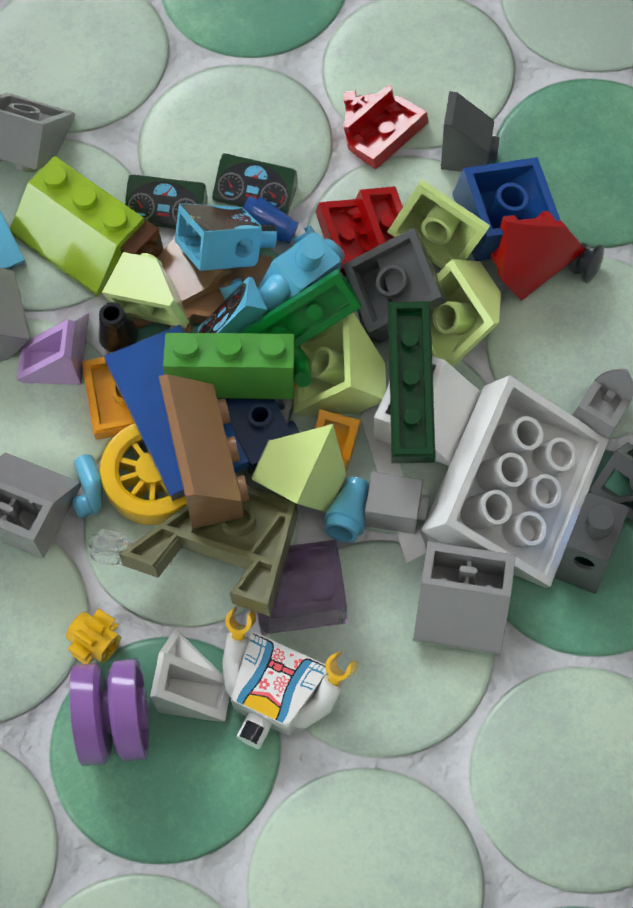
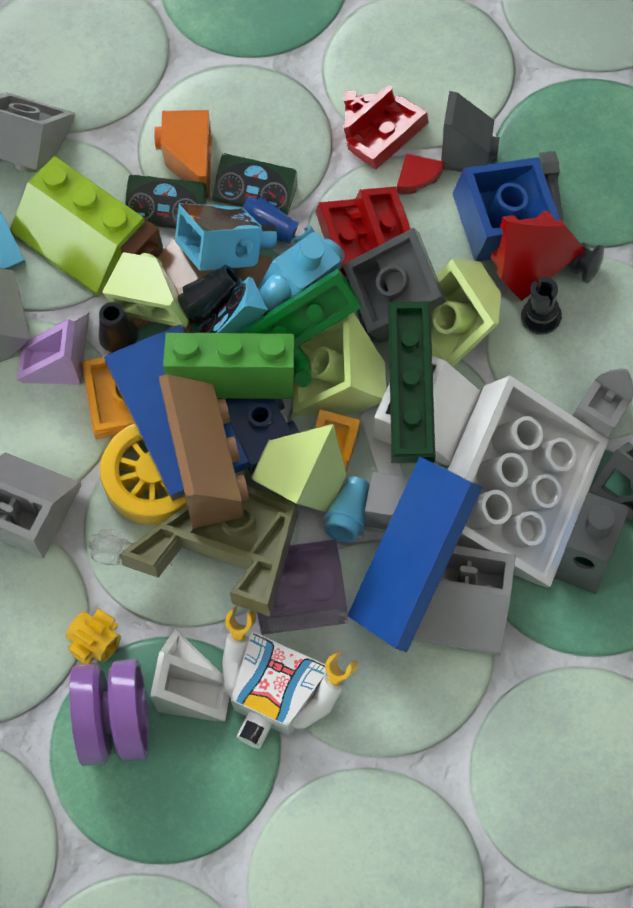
(91, 482): medium azure arm -> none
(186, 144): none -> orange slope
(207, 293): none -> black cone
(414, 553): none -> blue tile
(418, 173): none -> red tile
(443, 225): yellowish green slope -> none
(542, 310): none -> black pin
(551, 170): none -> dark grey bar

